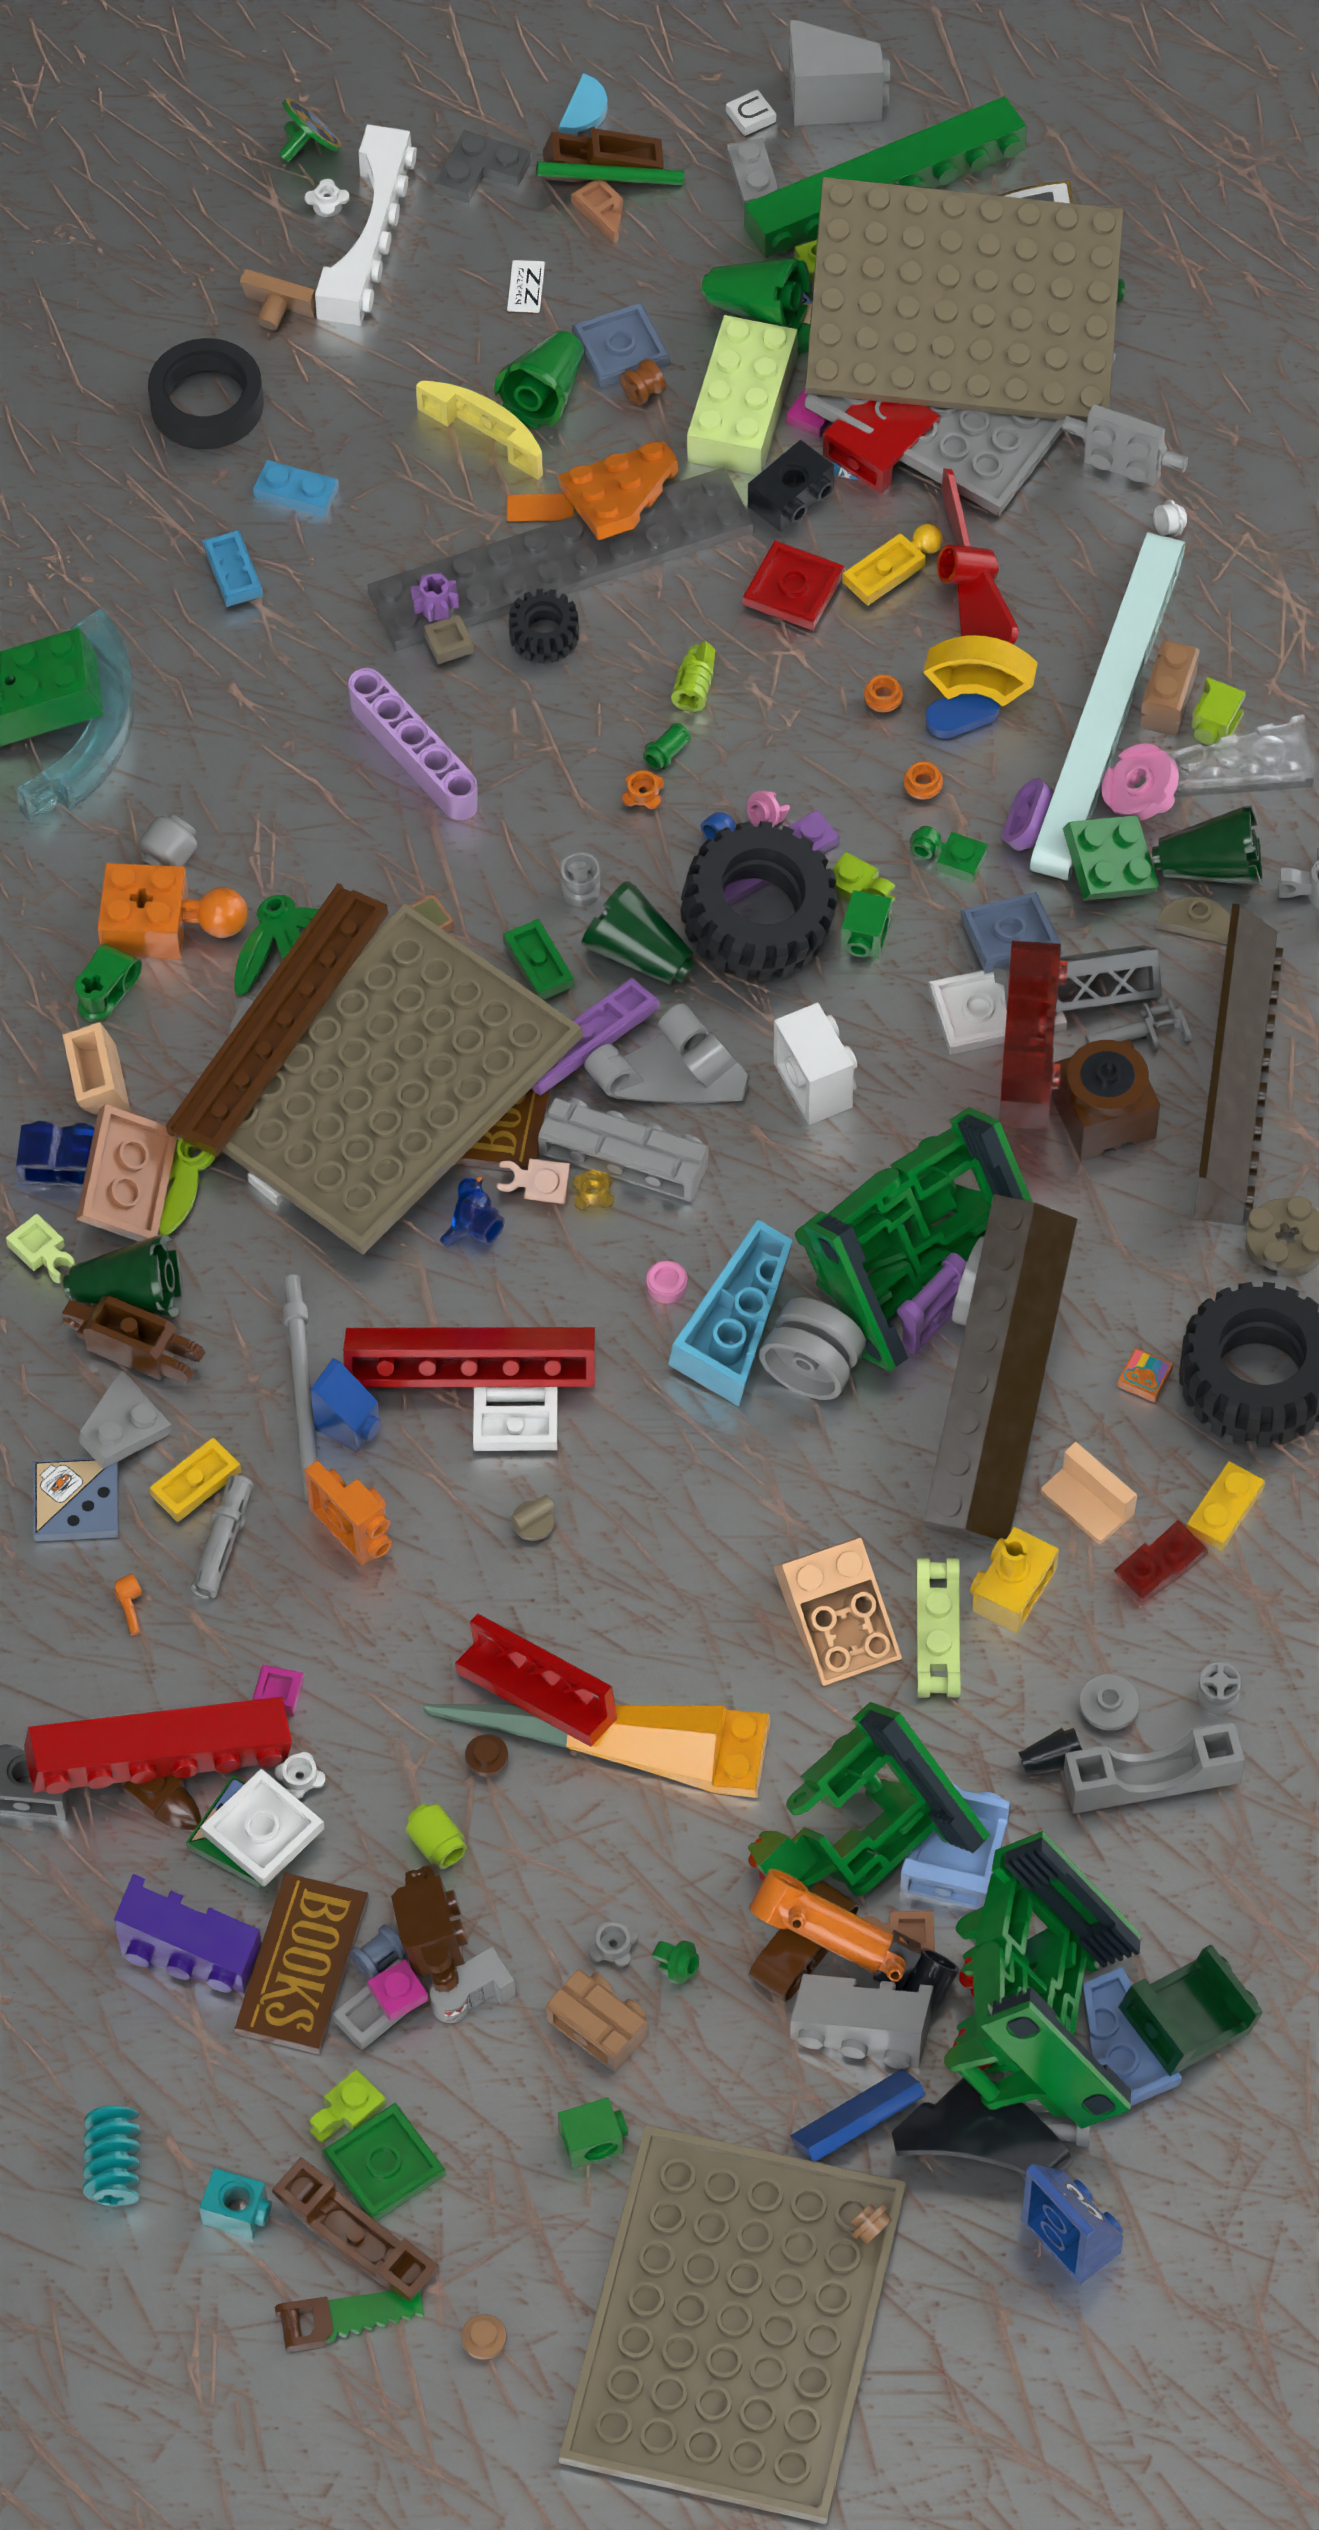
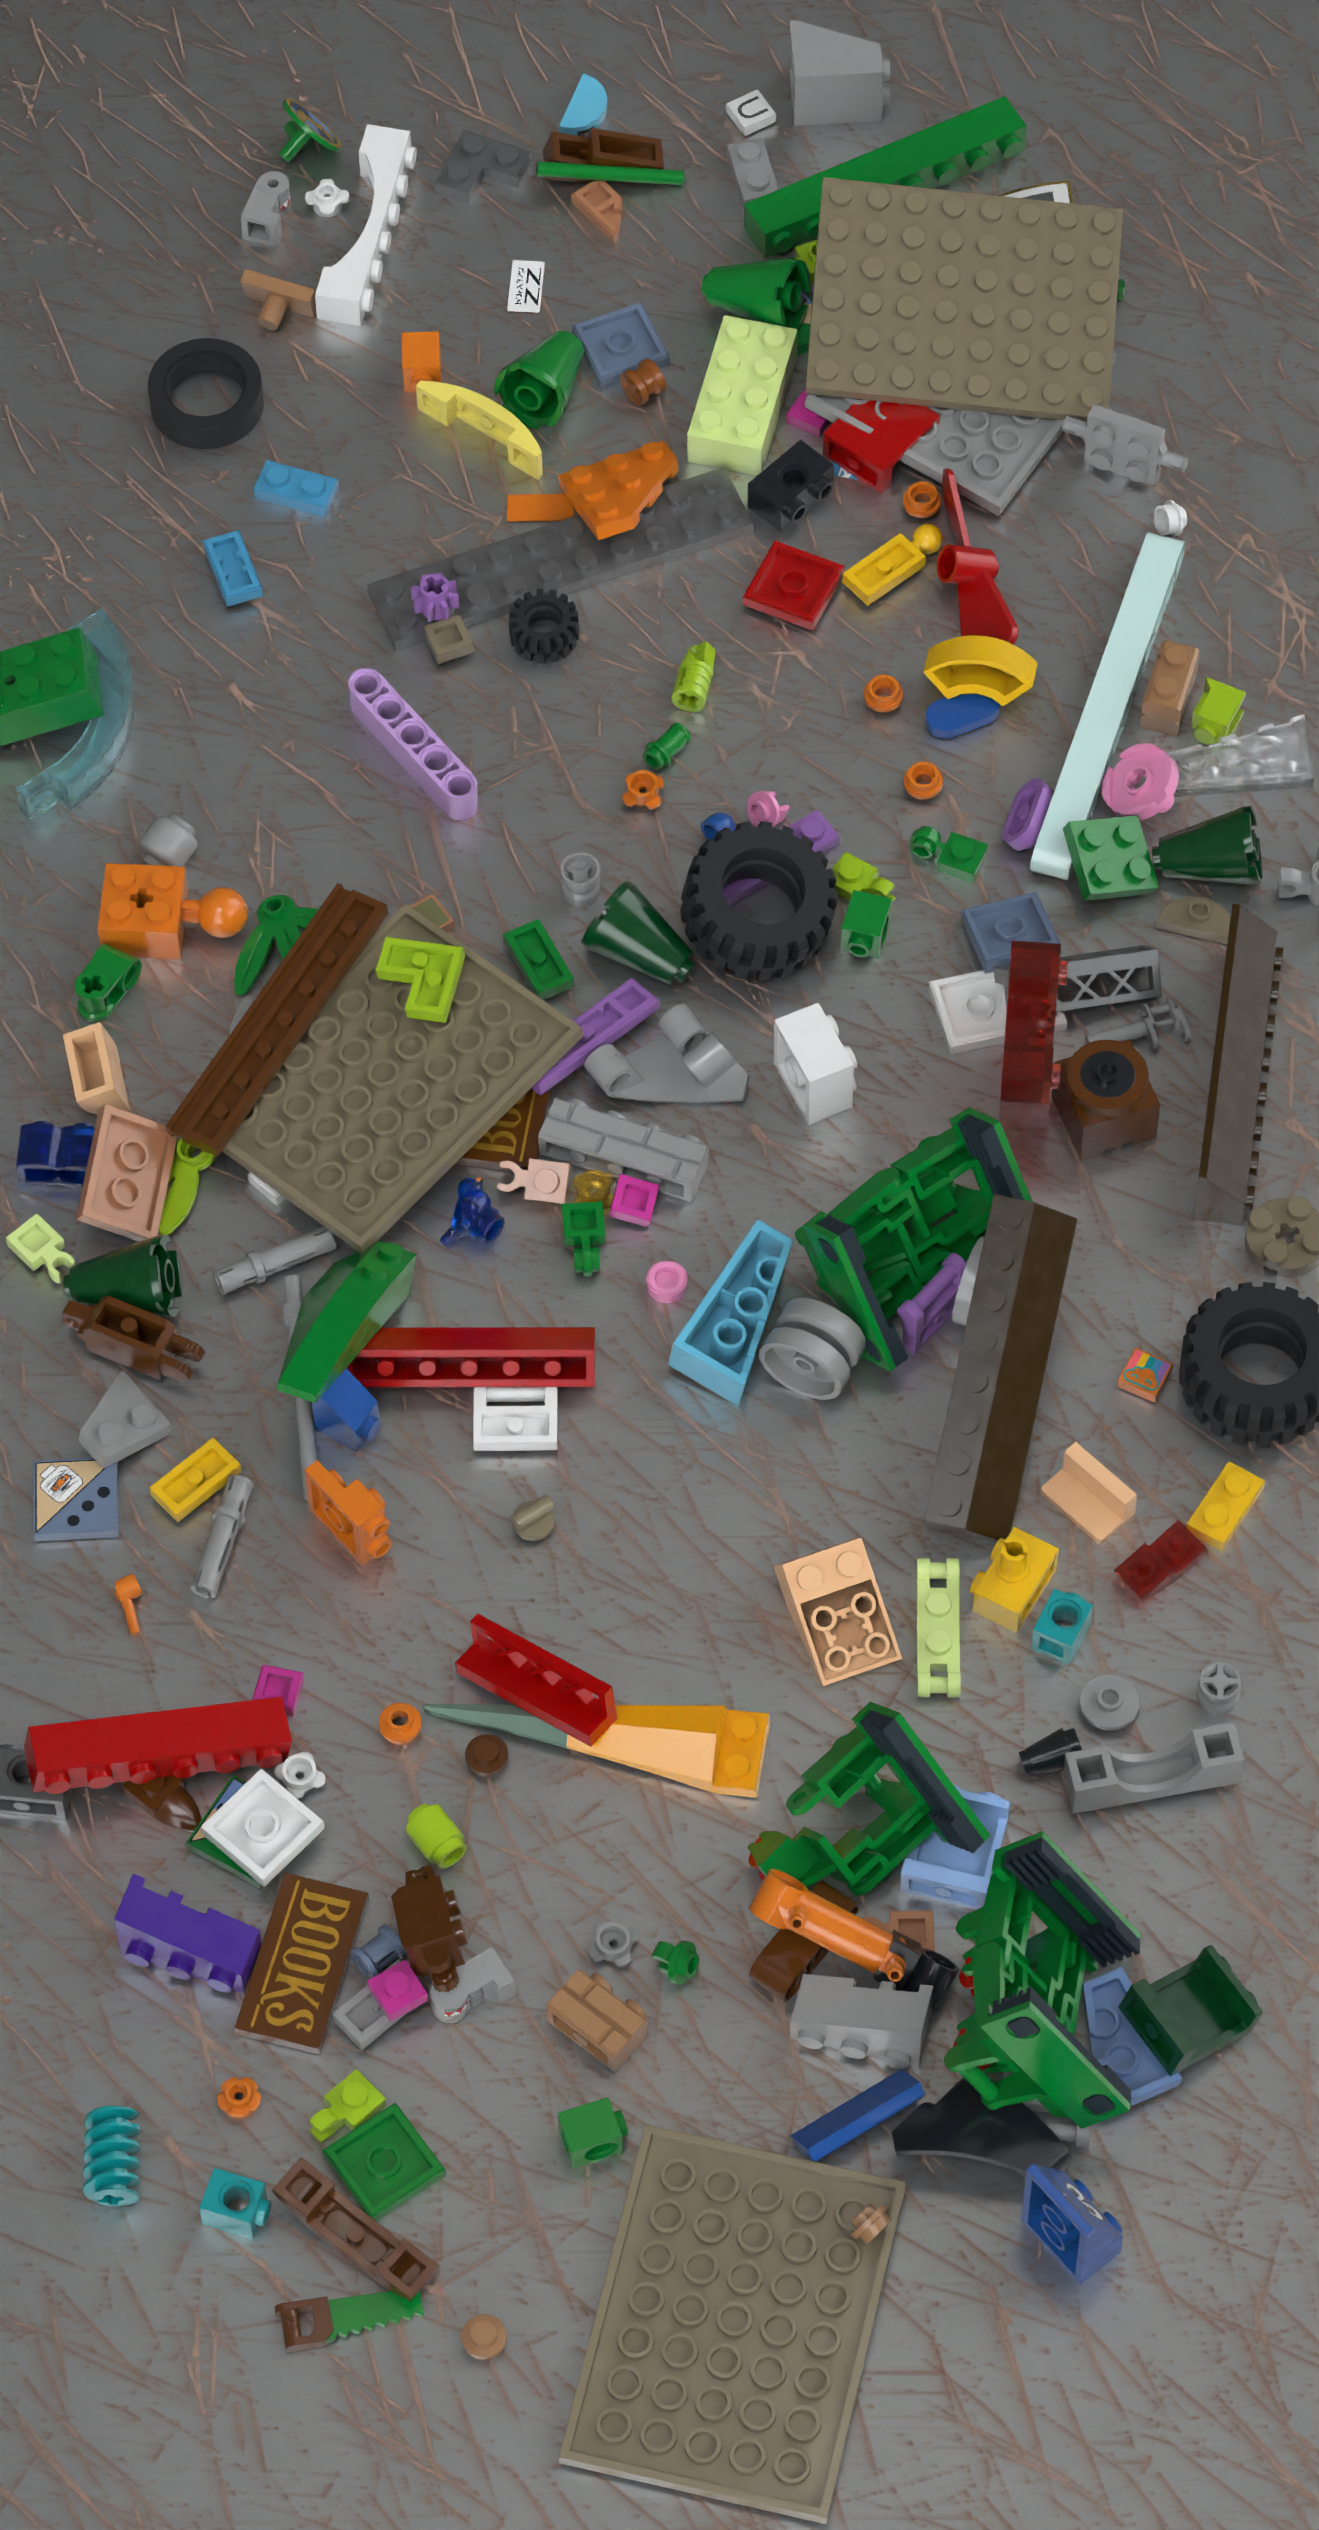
(239, 2108): none -> orange plate
(264, 209): none -> light grey leg
(266, 1263): none -> light grey pin
(343, 1316): none -> green wedge
(400, 1734): none -> orange plate
(420, 358): none -> orange brick
(430, 969): none -> lime plate
(584, 1227): none -> green plate
(633, 1200): none -> dark pink plate
(922, 492): none -> orange plate
(1060, 1641): none -> teal brick

